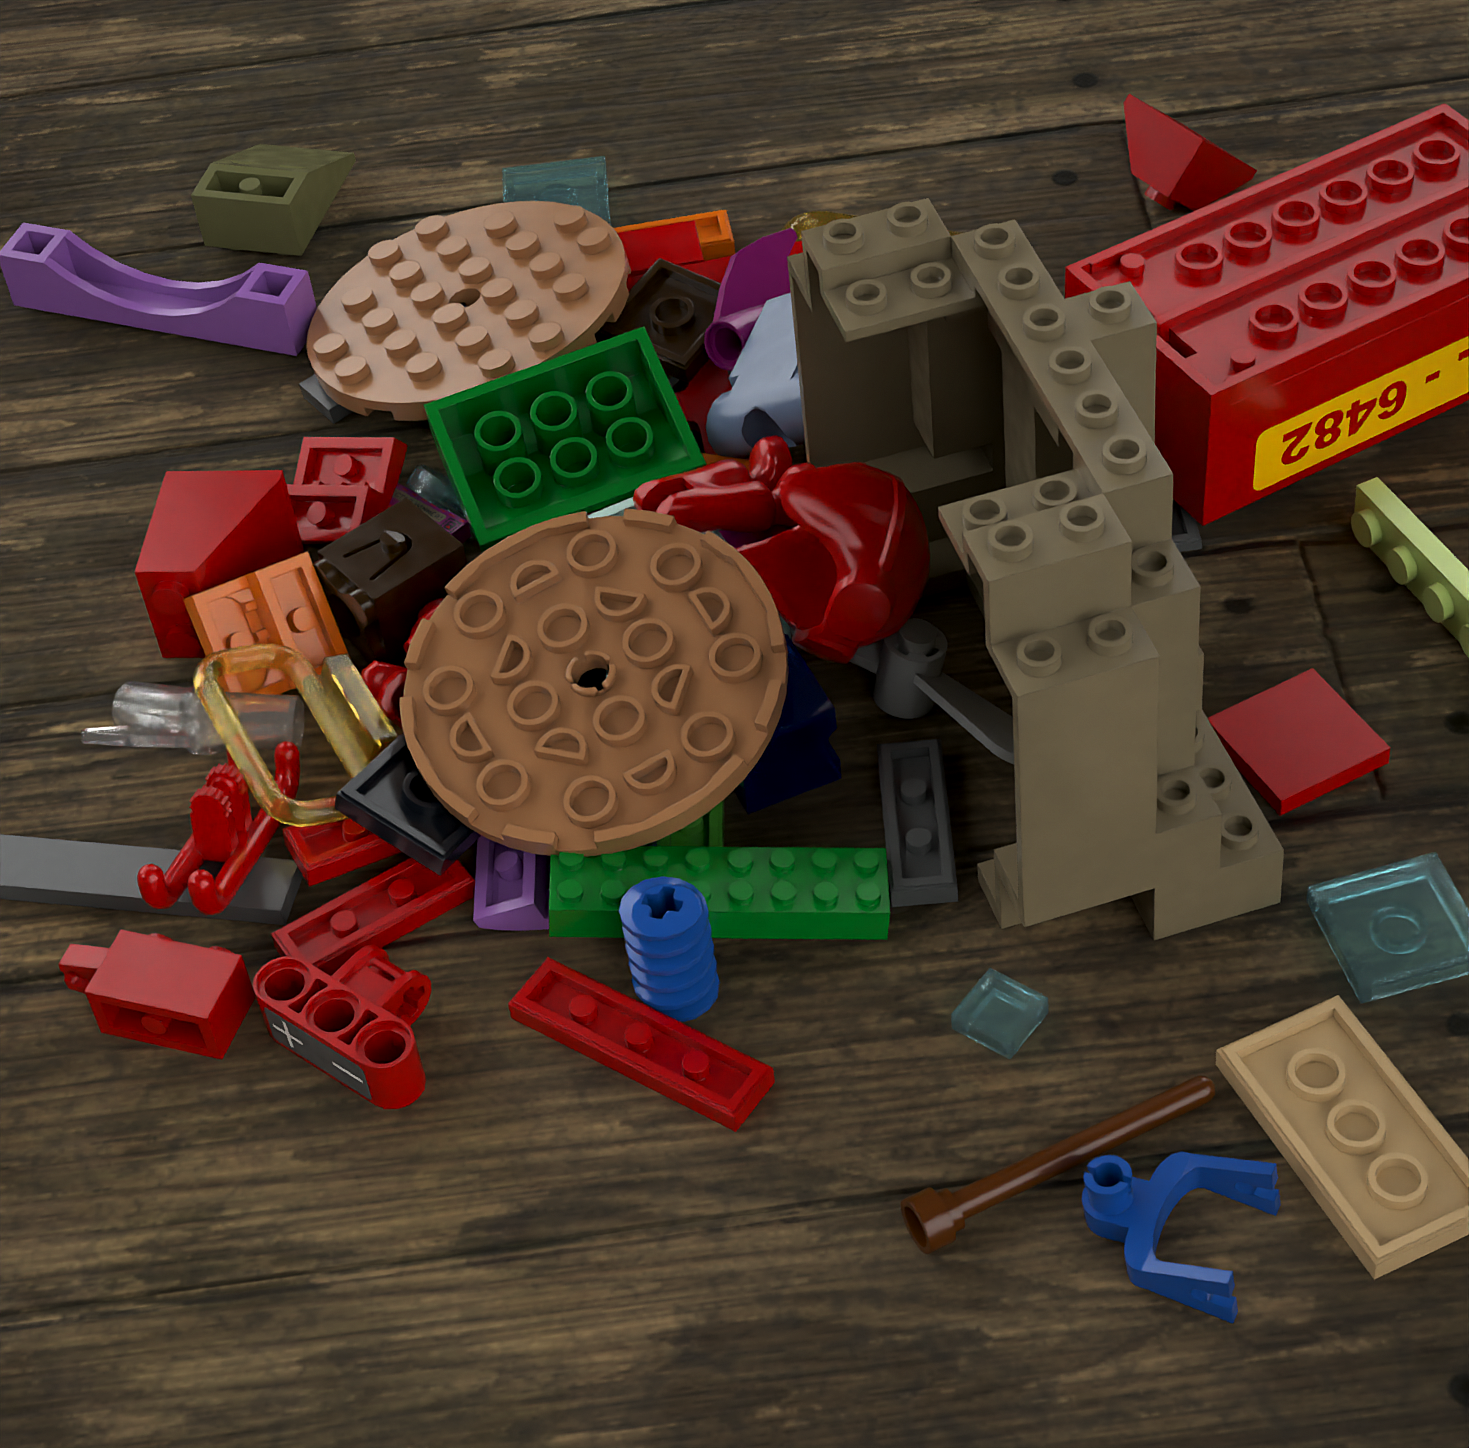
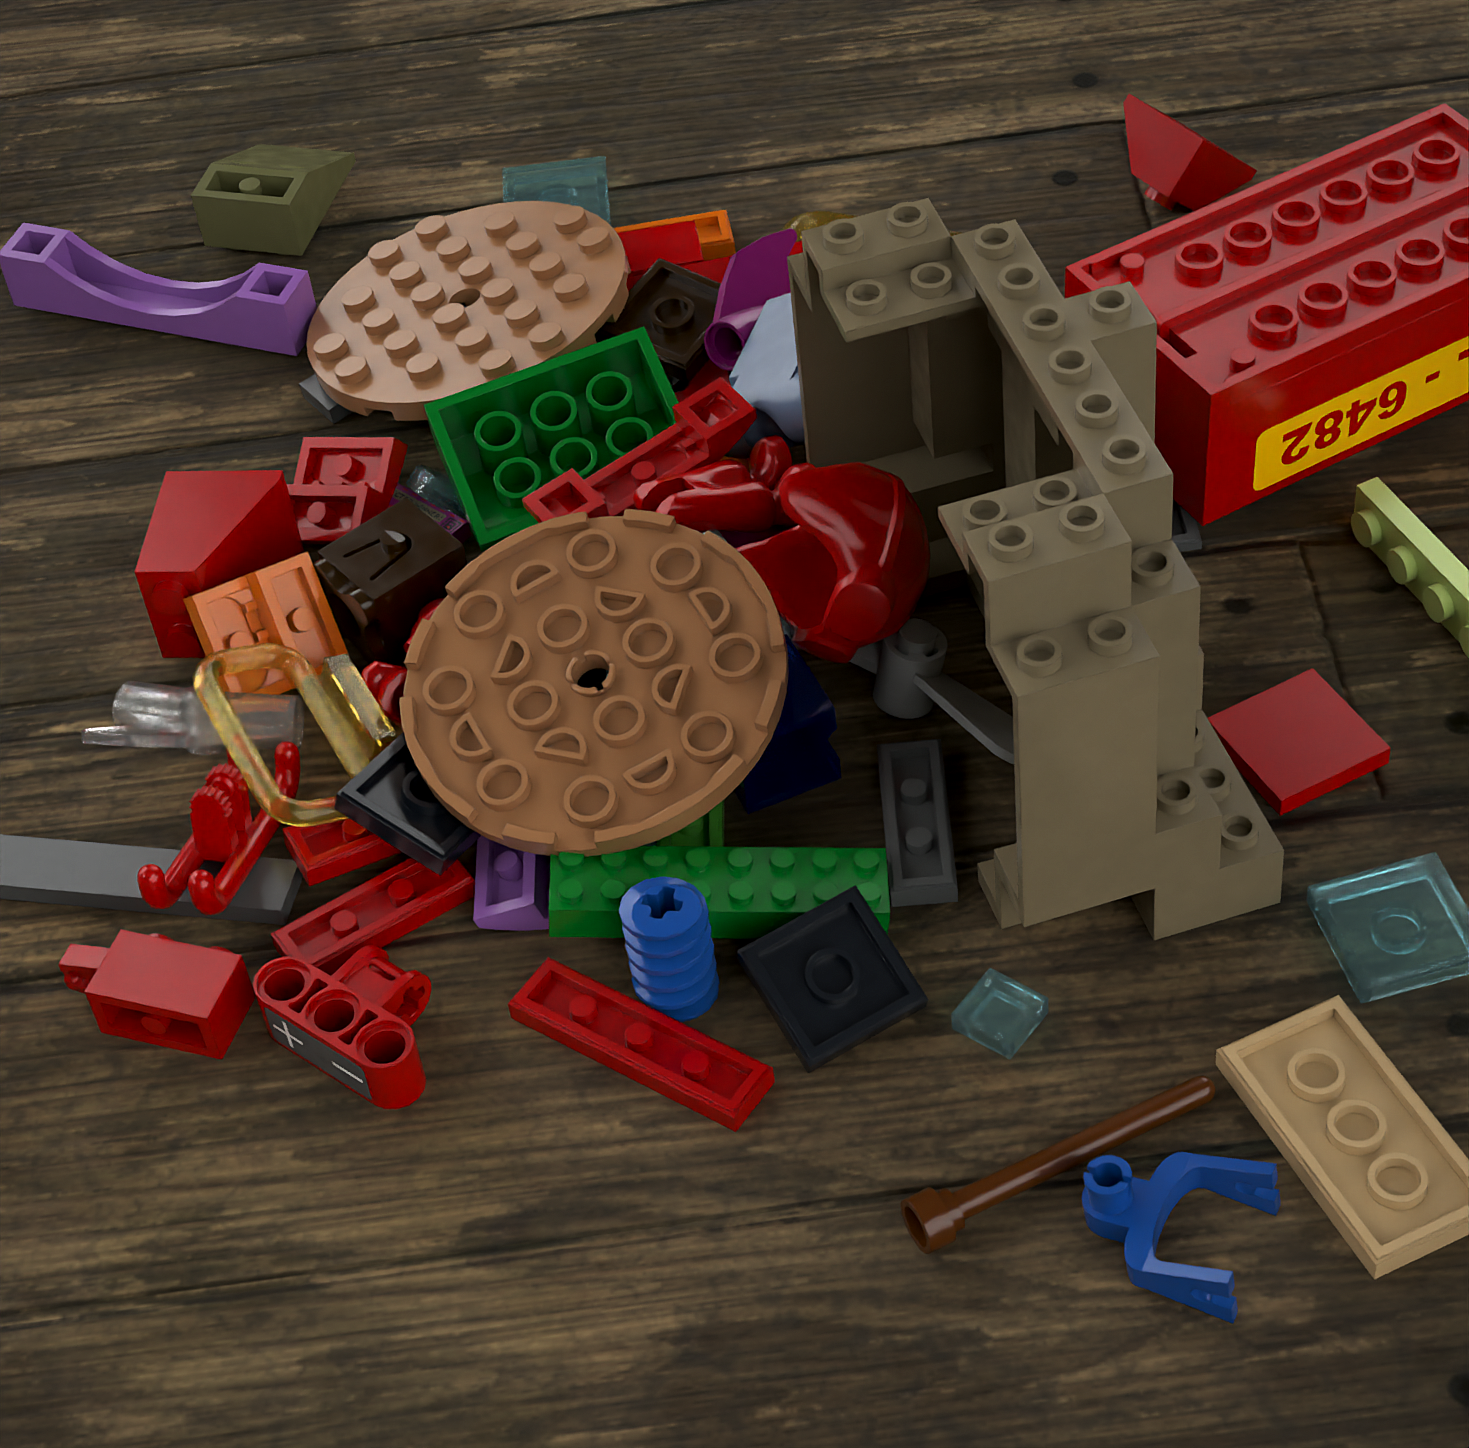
(703, 433): none -> red slope
(832, 978): none -> black tile

